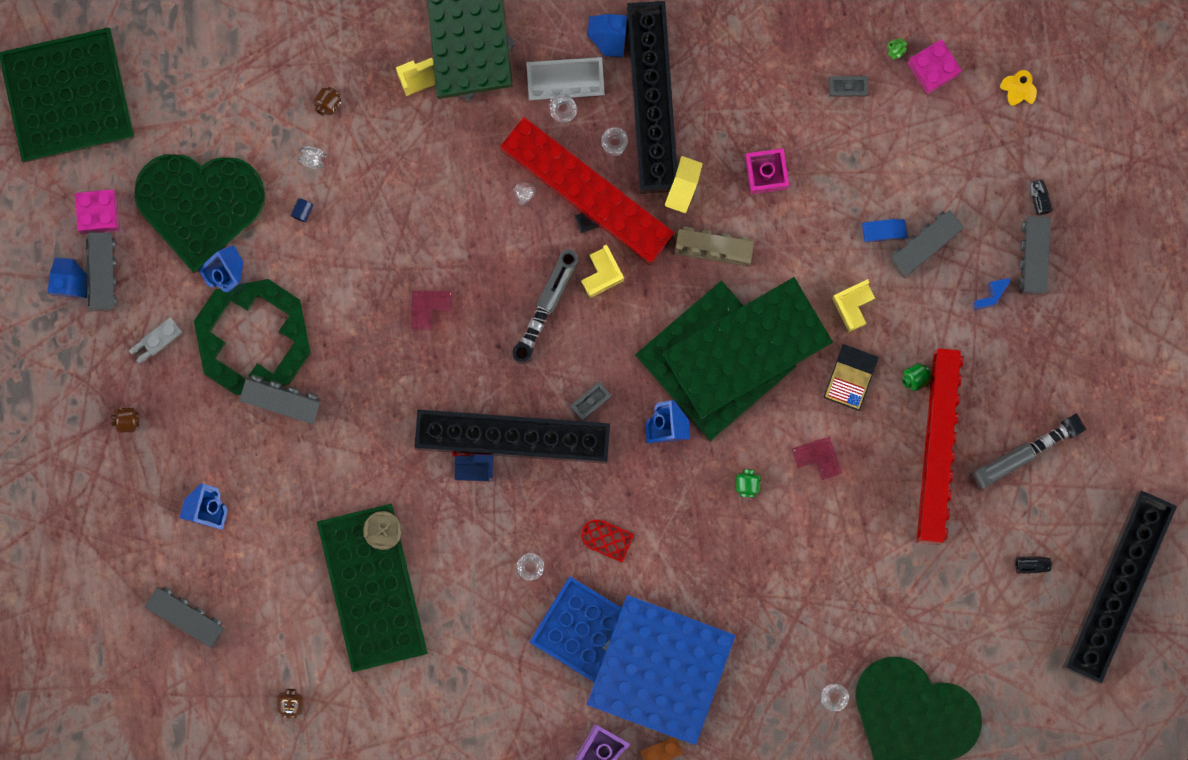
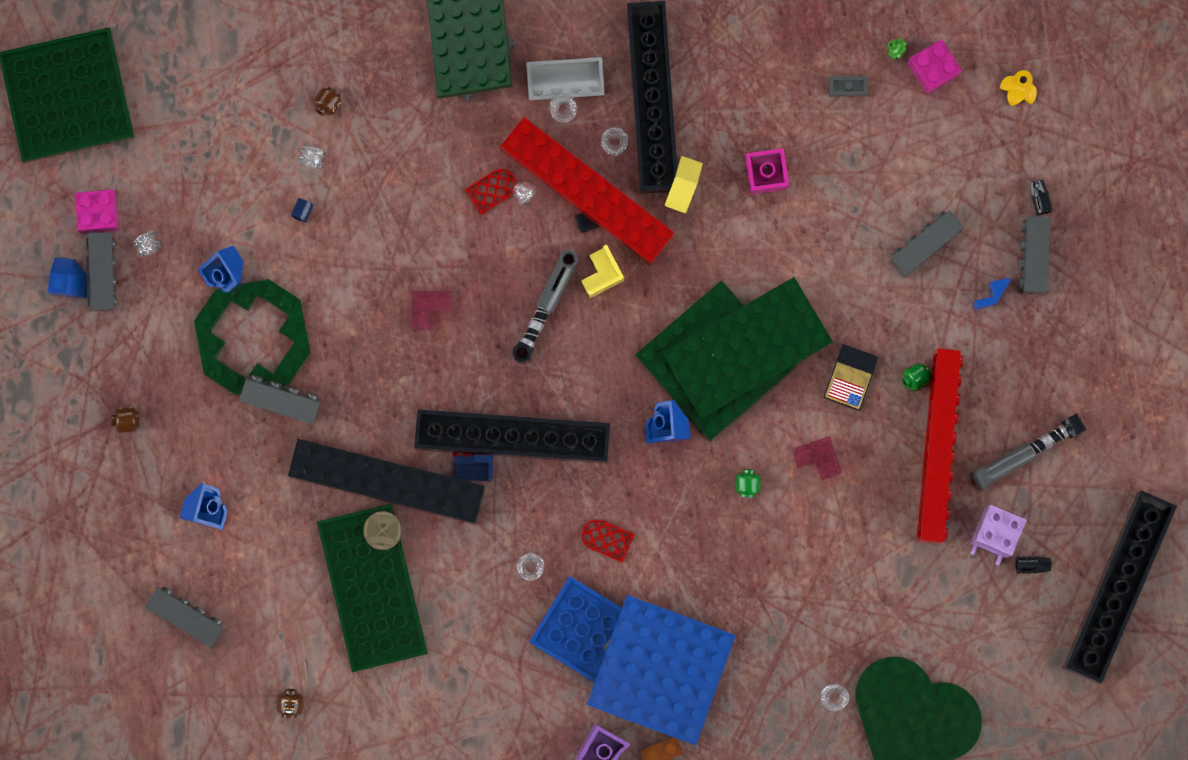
(147, 244): none -> clear wheel
(157, 339): light grey hinge -> none
(199, 205): dark green plate -> none
(386, 481): none -> black brick
(416, 76): light yellow panel -> none
(504, 197): none -> red window
(590, 401): dark grey plate -> none
(608, 33): blue slope -> none
(714, 247): dark tan wedge -> none
(848, 304): light yellow panel -> none
(884, 229): blue slope -> none
(997, 532): none -> lavender container

